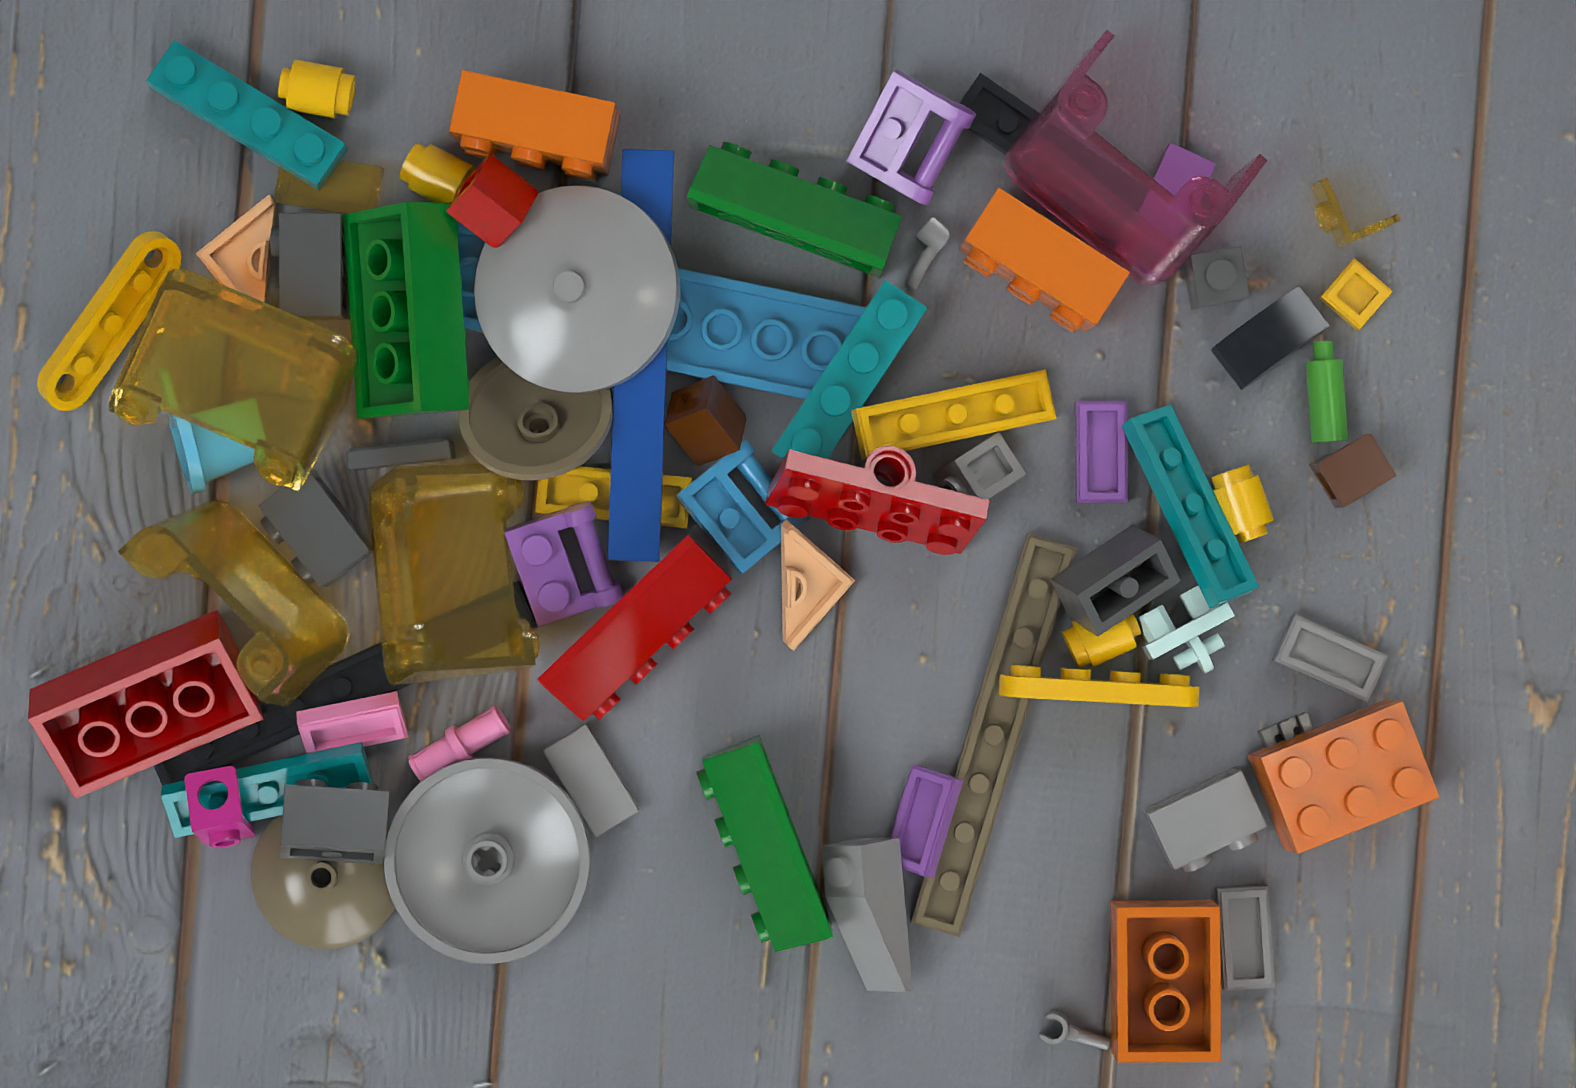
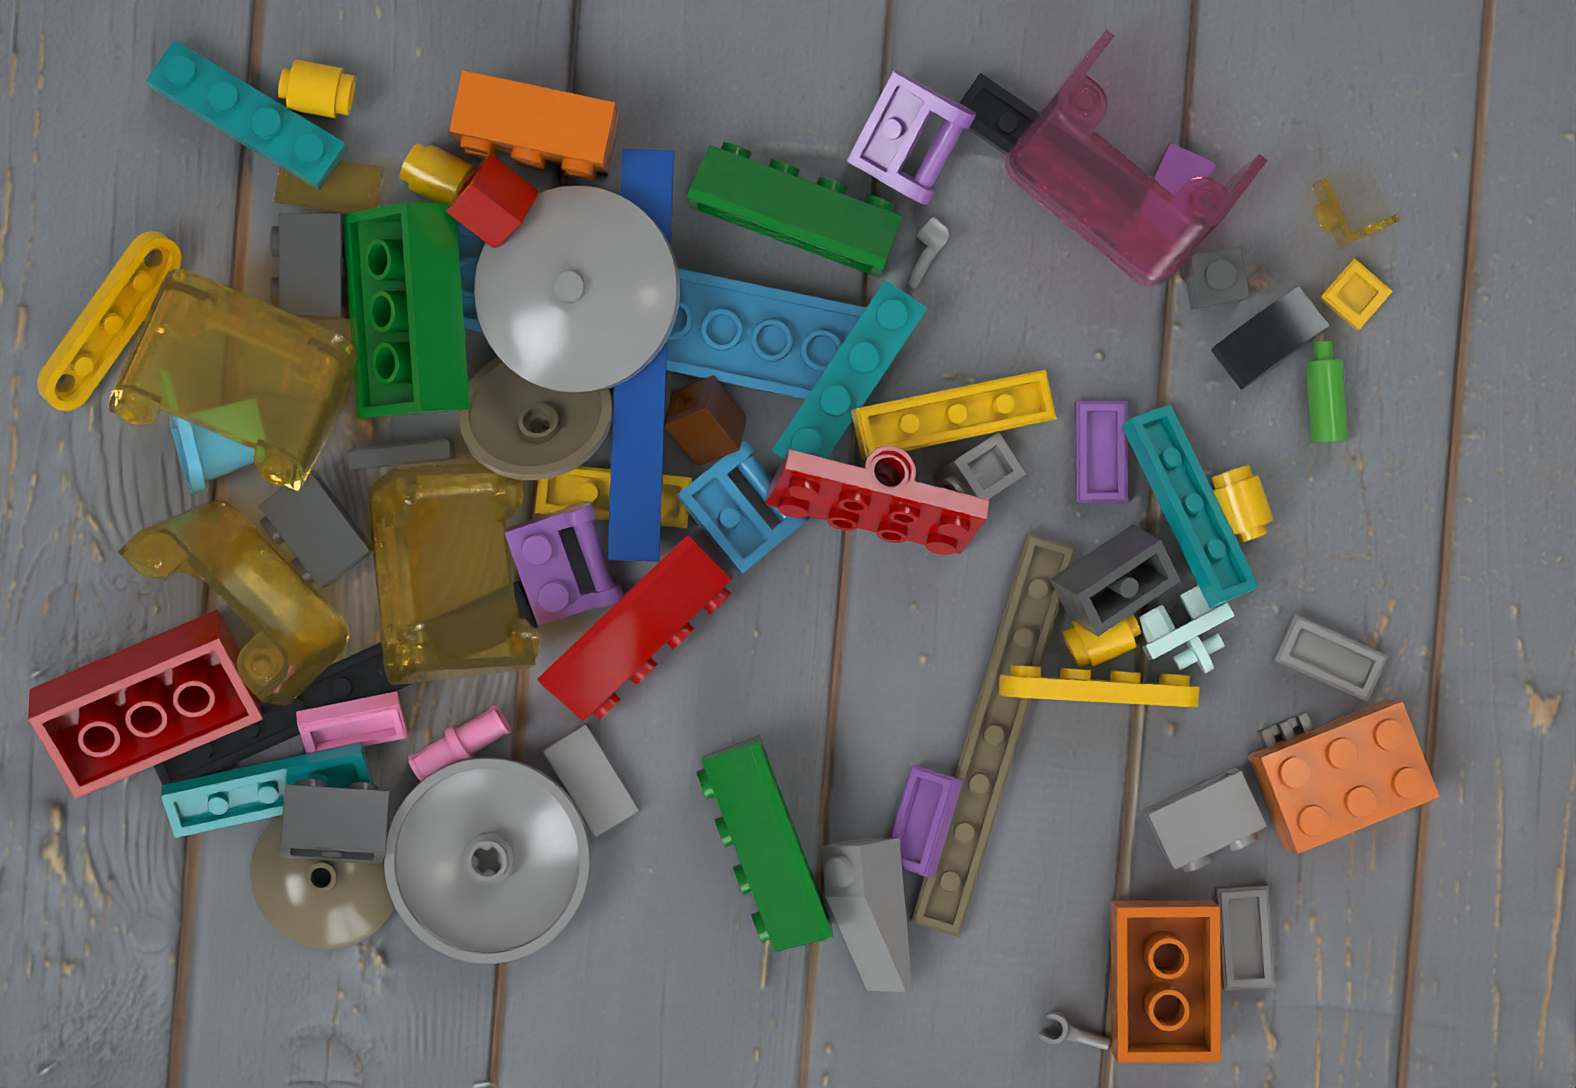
(222, 825): dark pink bracket -> none
(243, 251): light nougat tile -> none
(809, 584): light nougat tile -> none
(1042, 262): orange brick -> none
(1352, 471): reddish brown panel -> none

